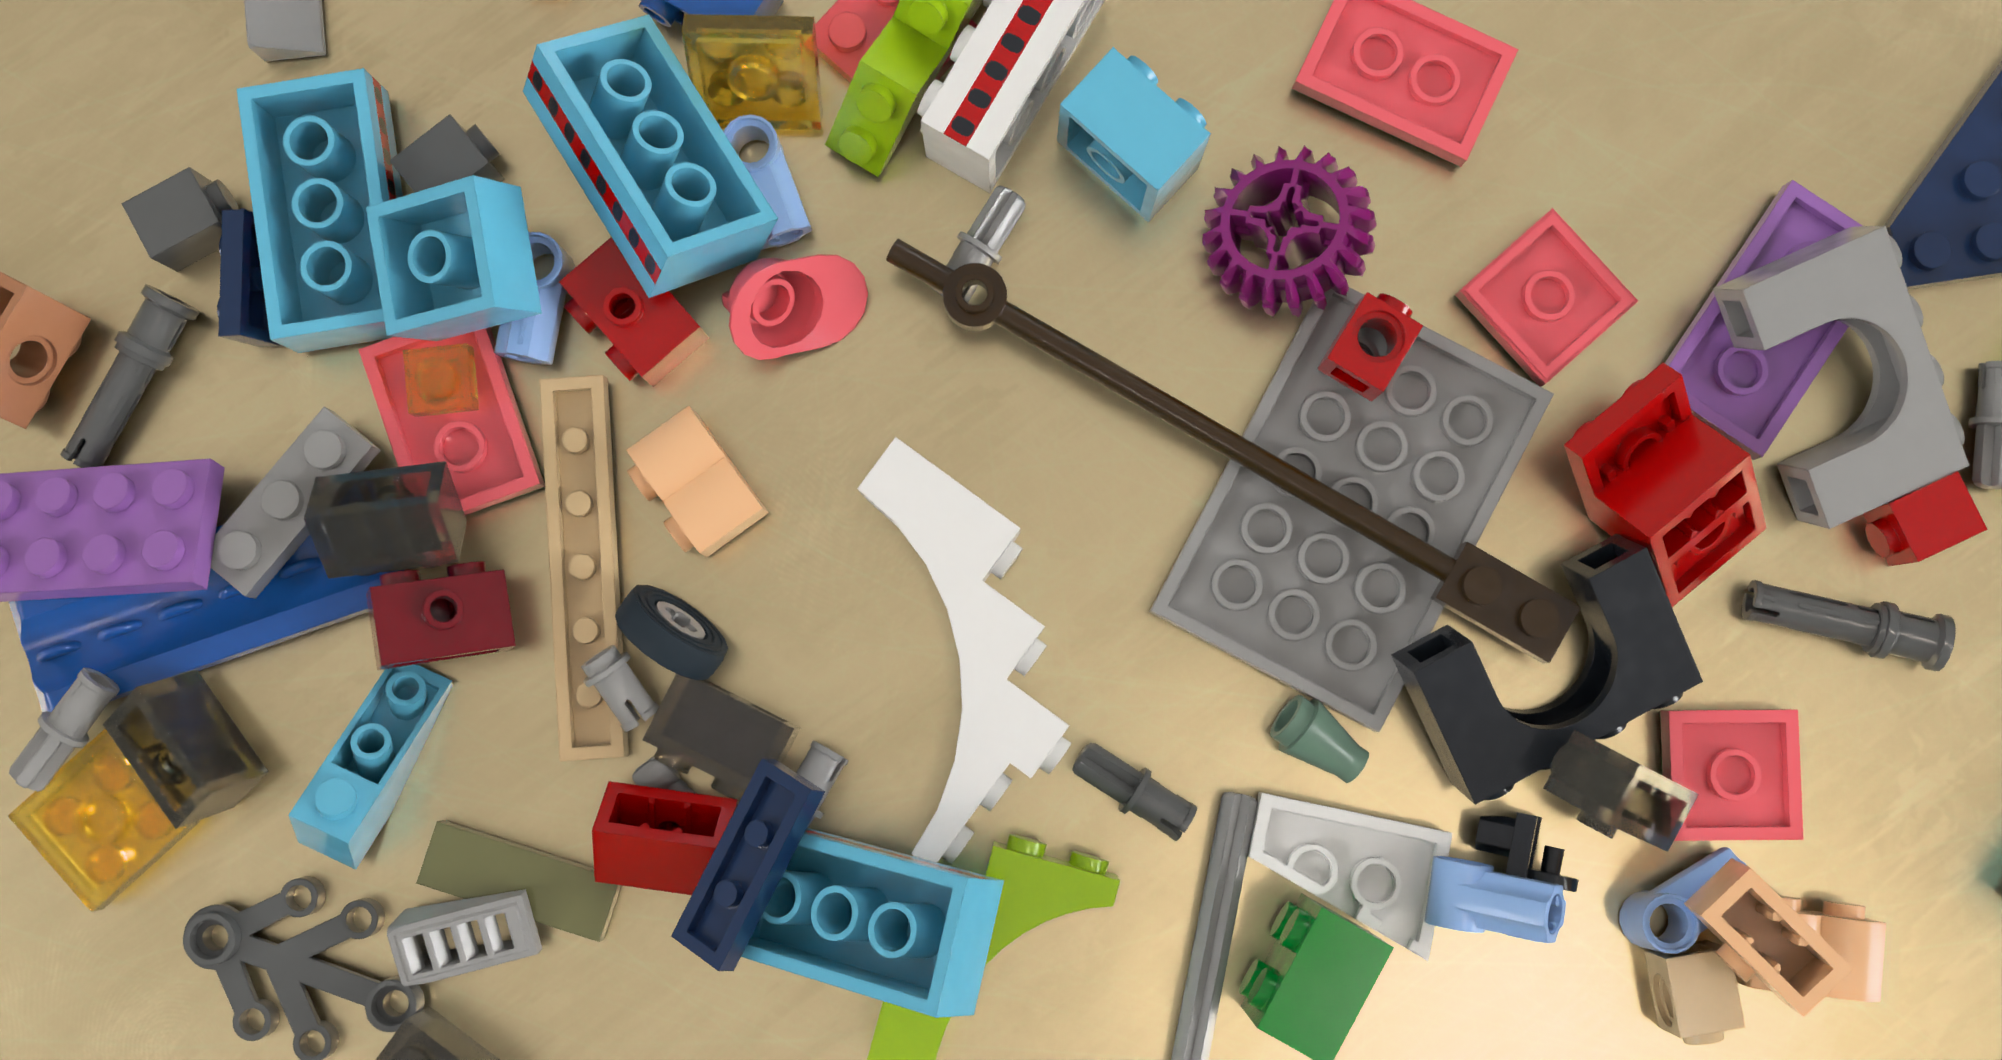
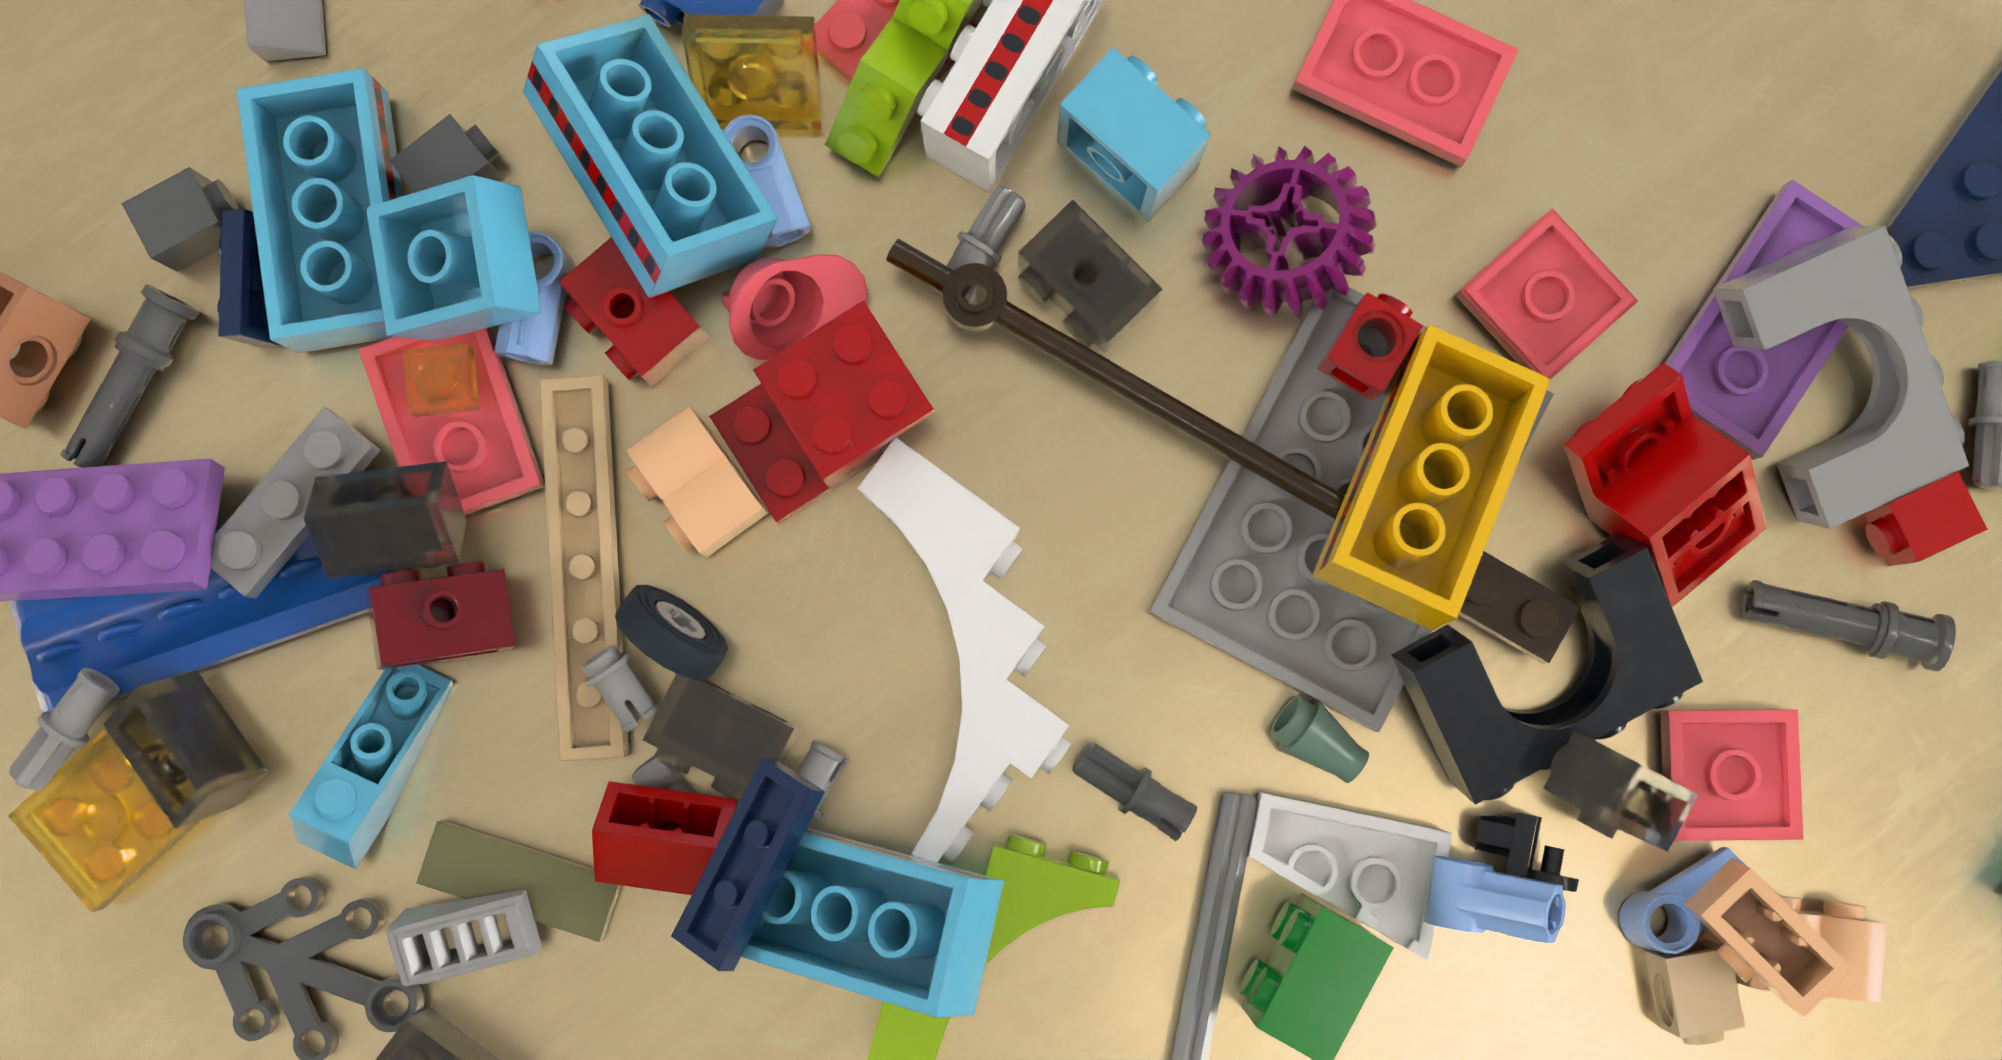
(821, 412): none -> red bracket
(1086, 278): none -> clear smoke brick
(1432, 478): none -> yellow brick

